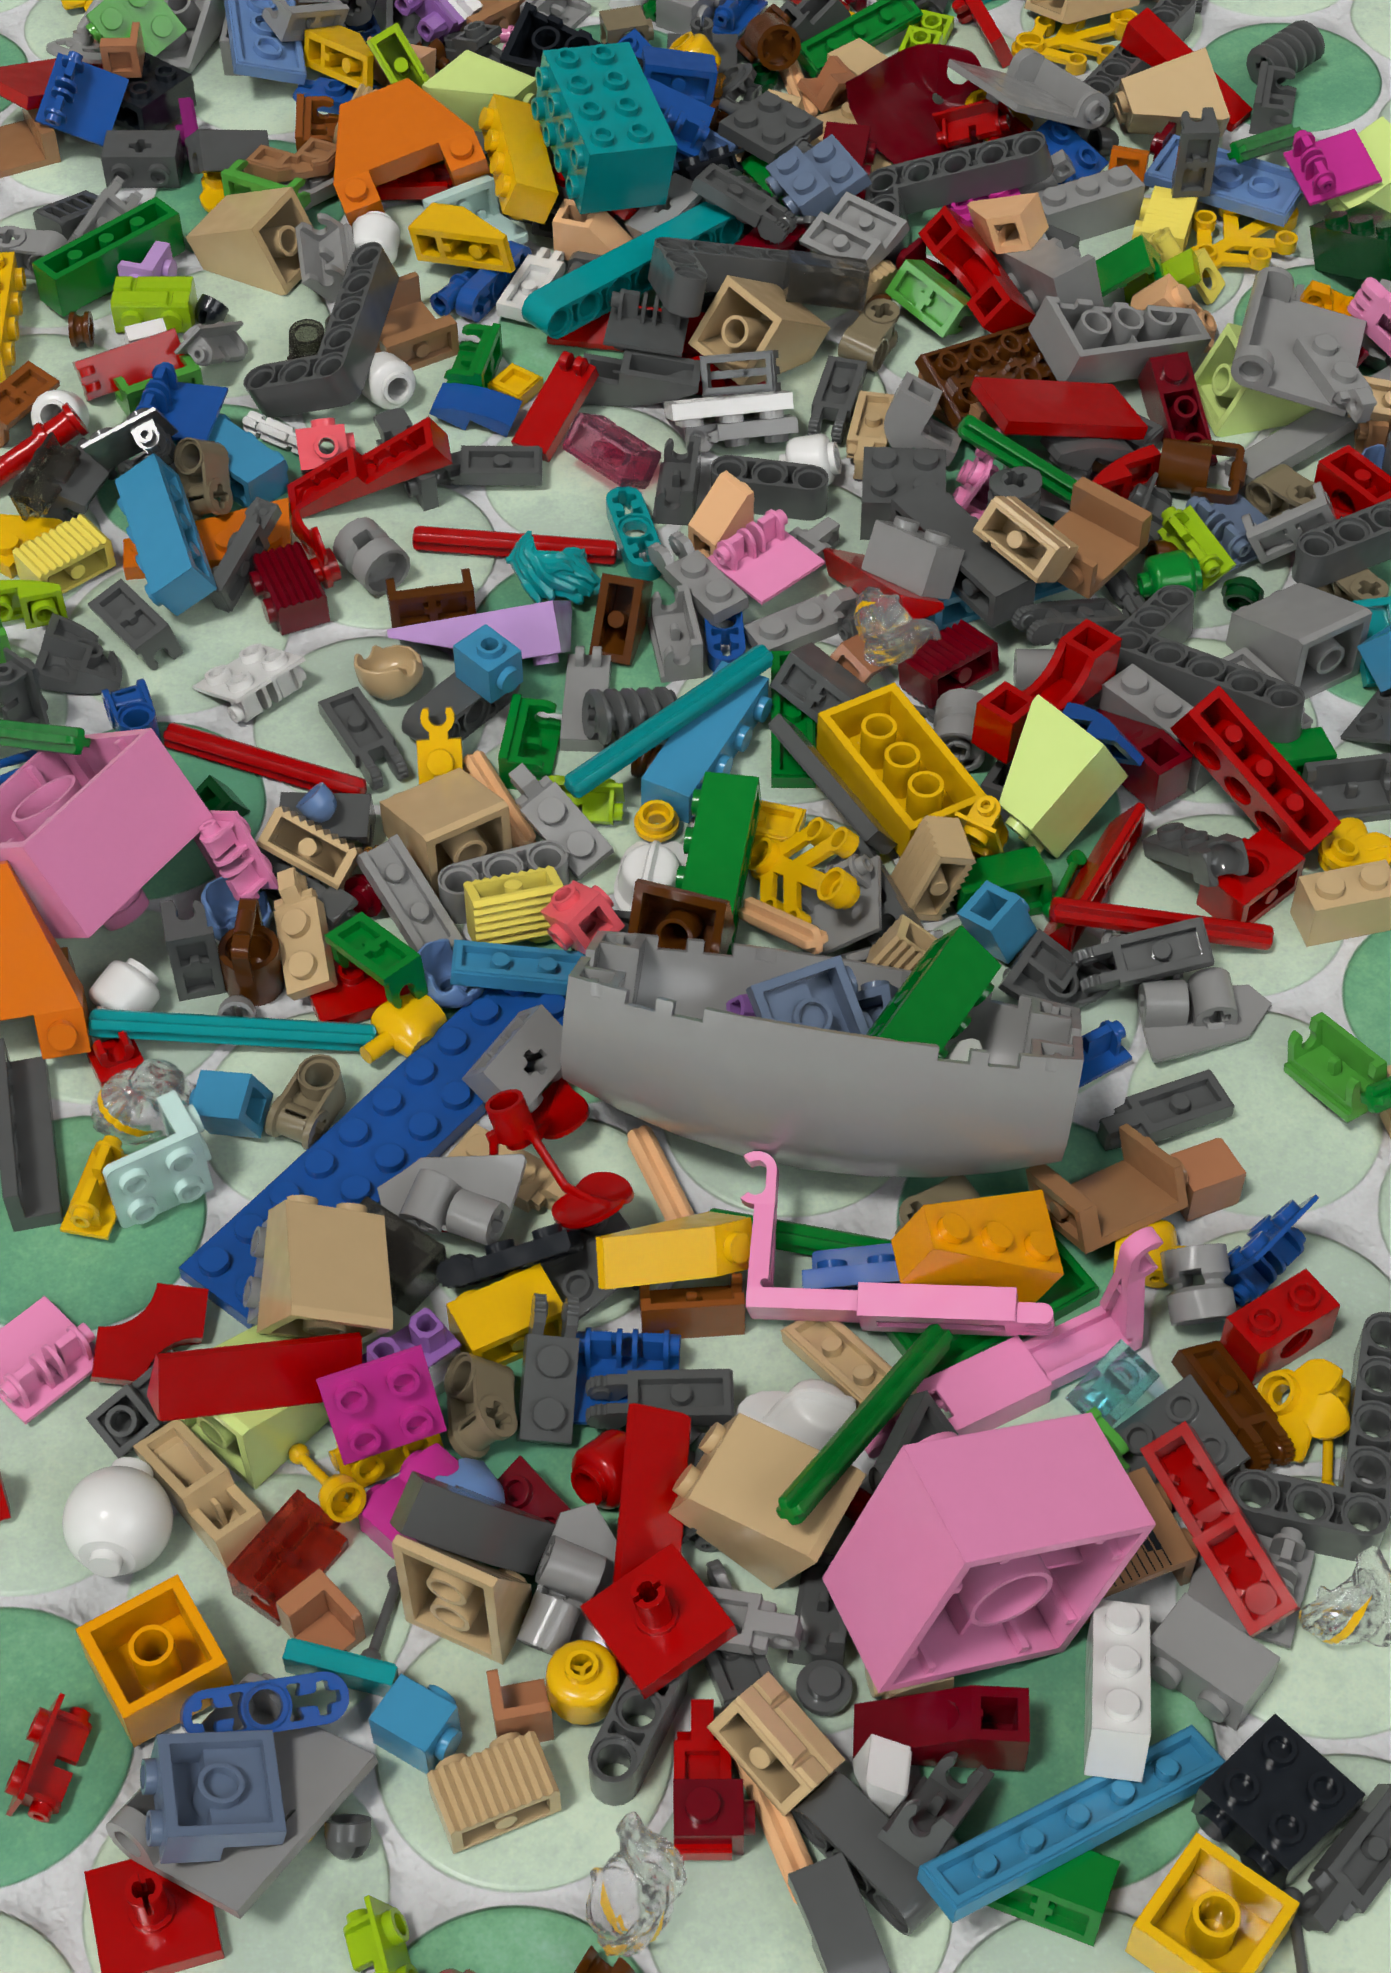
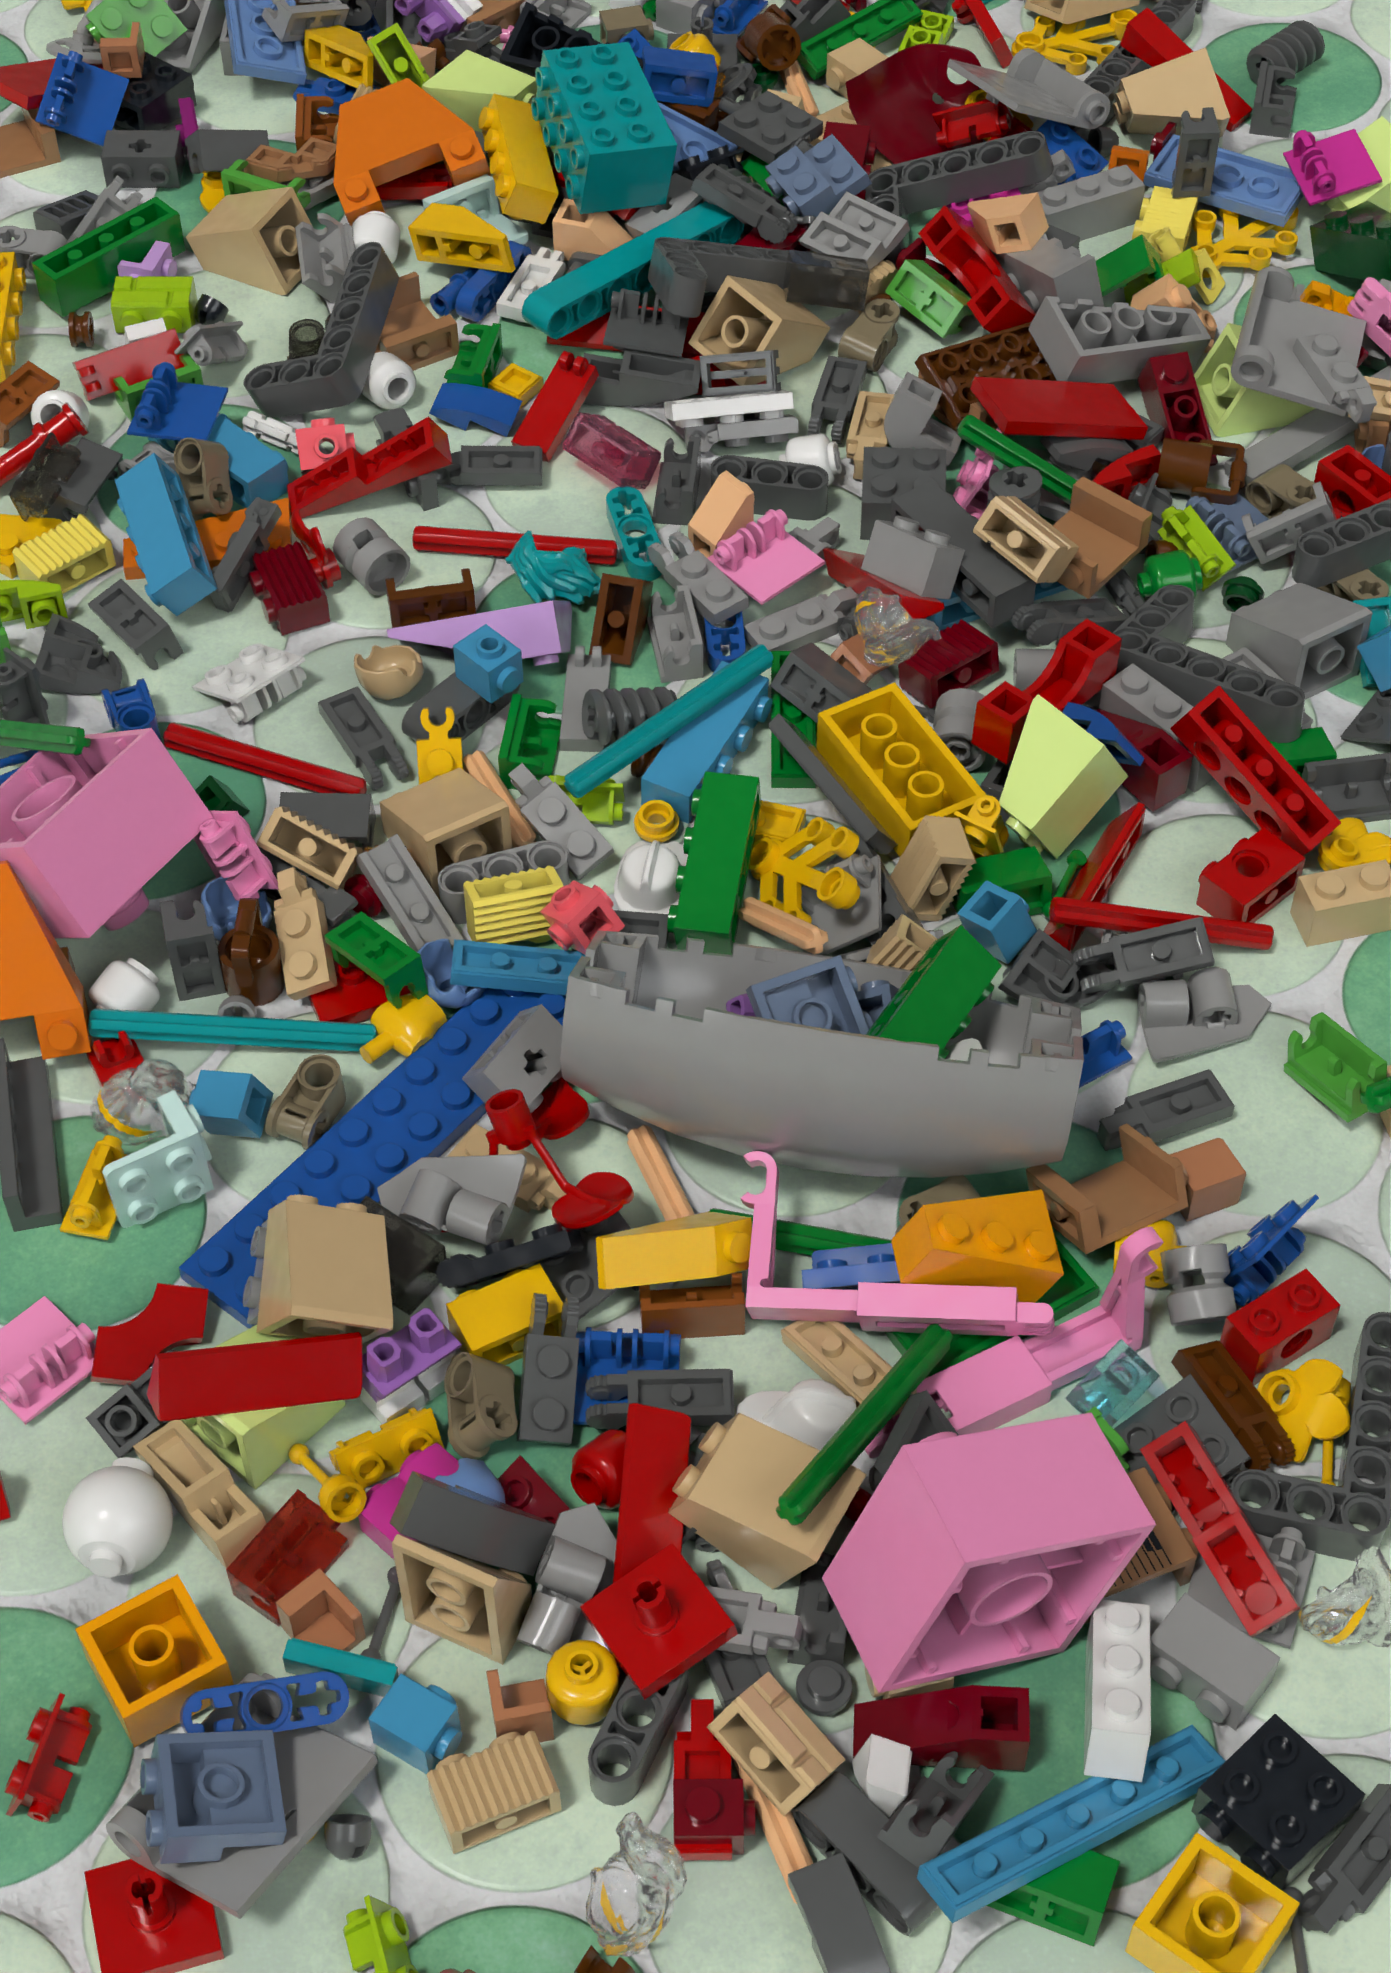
(143, 431): dark grey hinge -> none
(318, 803): medium blue hinge -> none
(381, 1404): dark pink hinge -> none
(680, 915): reddish brown slope -> none
(685, 116): blue hinge -> none
(829, 87): nougat panel -> none
(1198, 852): dark grey plate -> none
(1262, 143): green axle -> none

